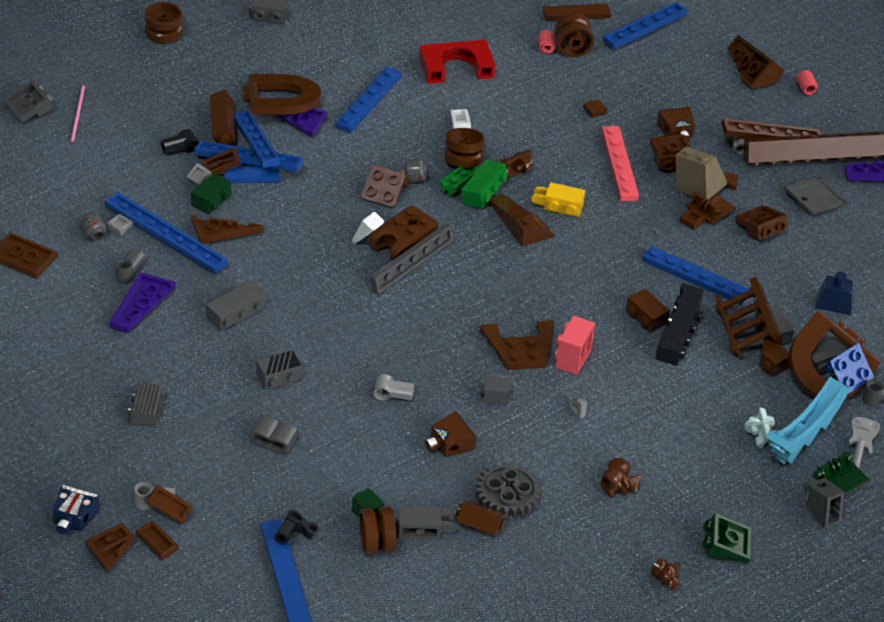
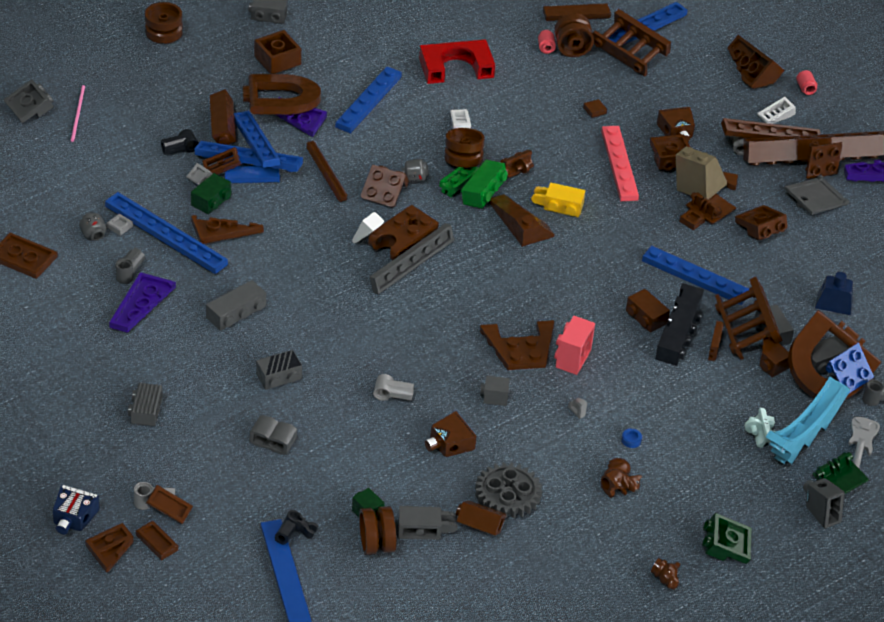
(277, 52): none -> reddish brown brick
(326, 170): none -> reddish brown axle
(631, 438): none -> blue tile
(638, 30): none -> reddish brown fence
(716, 341): none -> reddish brown tile
(784, 103): none -> white slope
(823, 159): none -> reddish brown hinge

